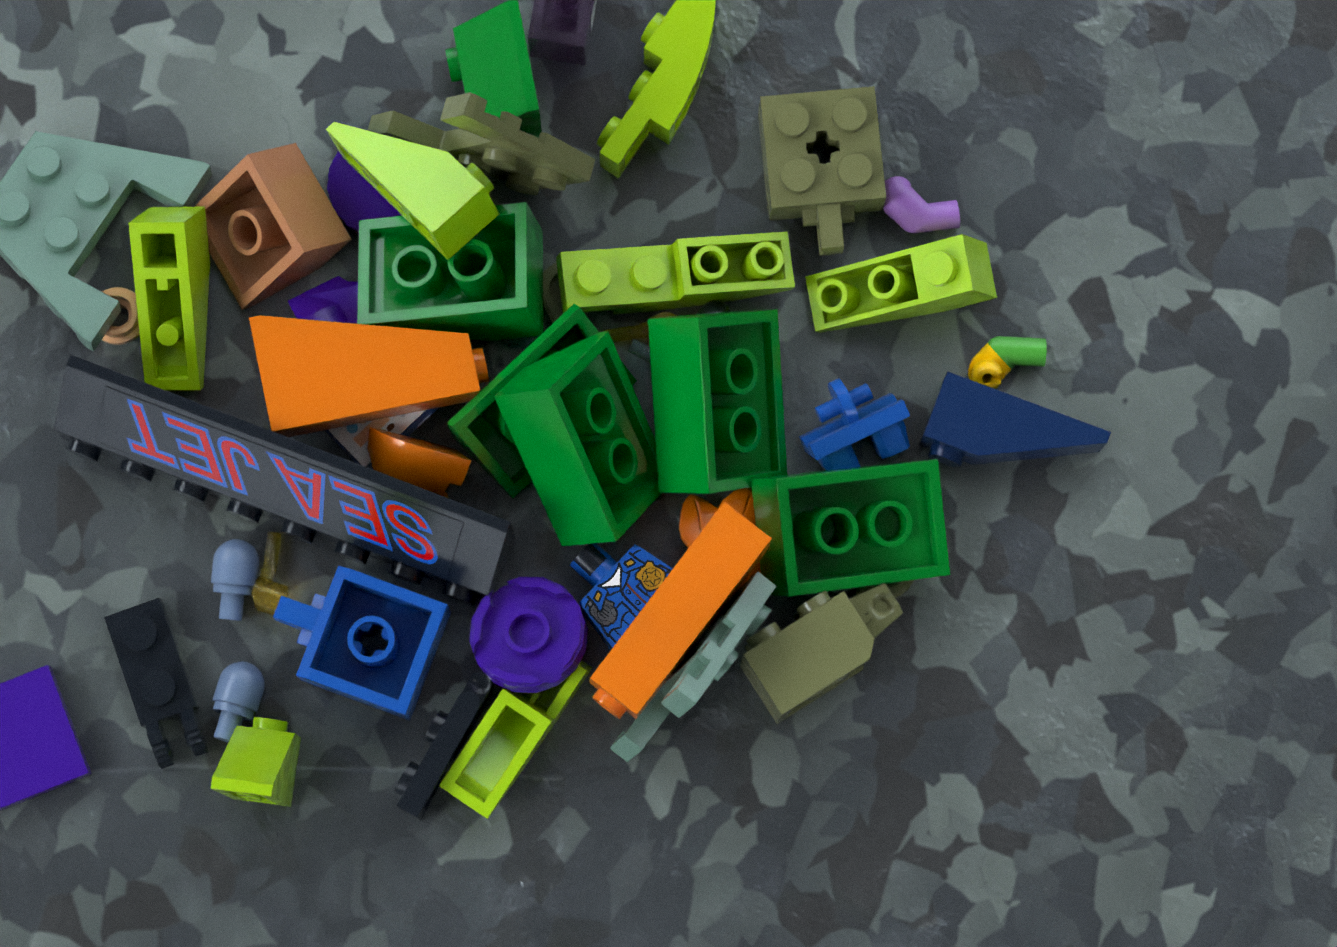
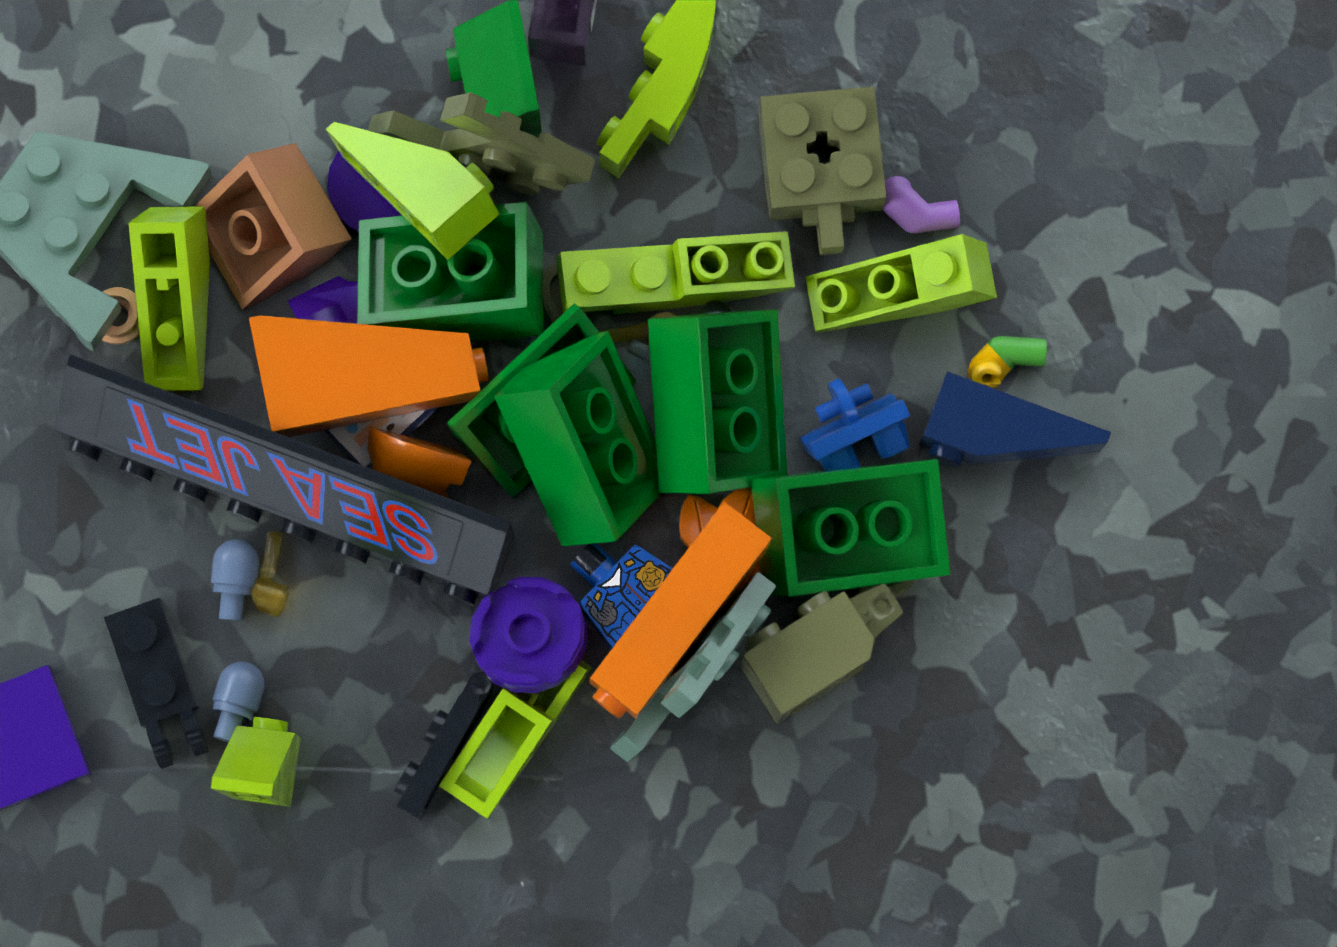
(356, 609): blue hinge -> none

